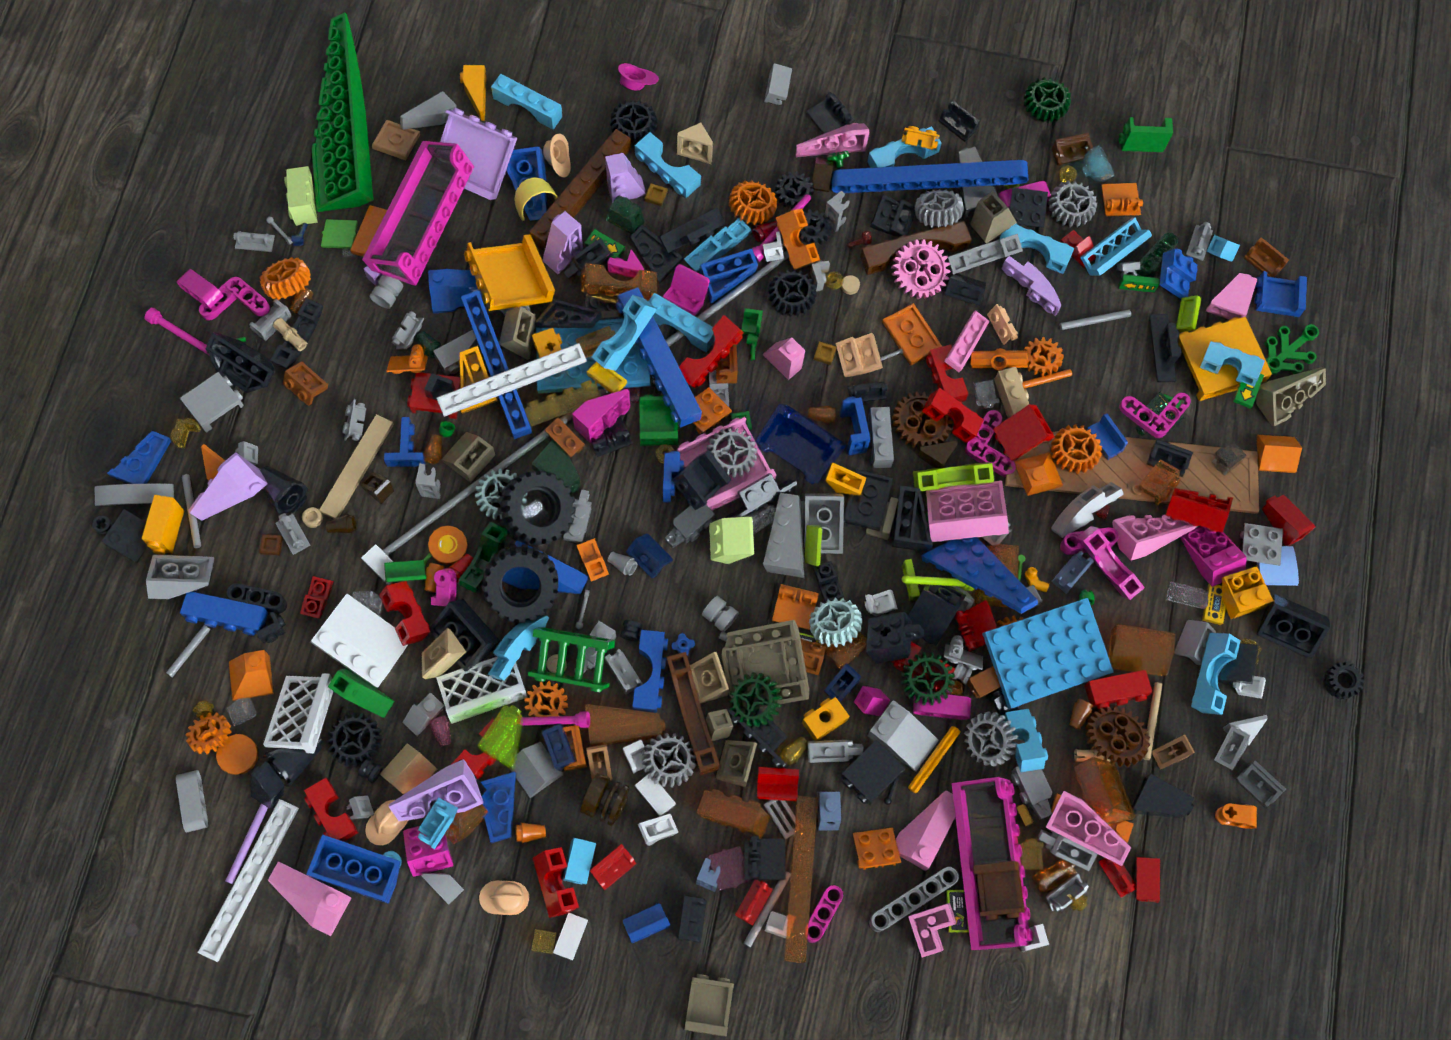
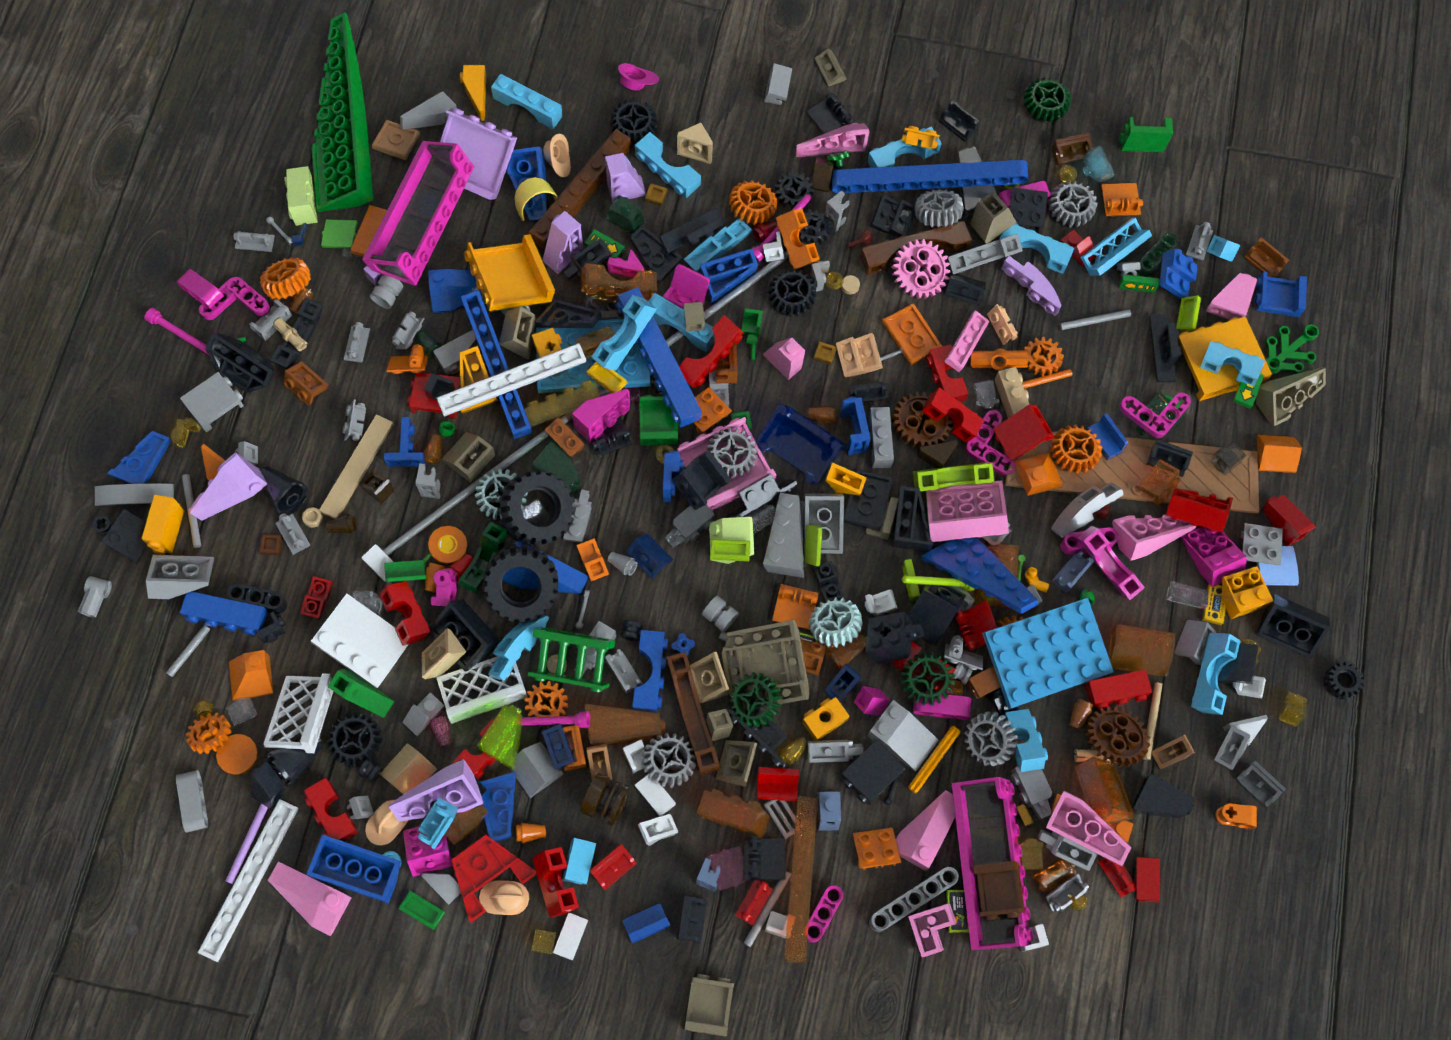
(95, 591): none -> light grey piece
(357, 343): none -> light grey hinge
(421, 910): none -> green tile
(480, 865): none -> red wing
(694, 316): none -> dark tan panel
(730, 550): none -> lime tile
(830, 68): none -> dark tan slope
(1294, 709): none -> clear yellow bracket

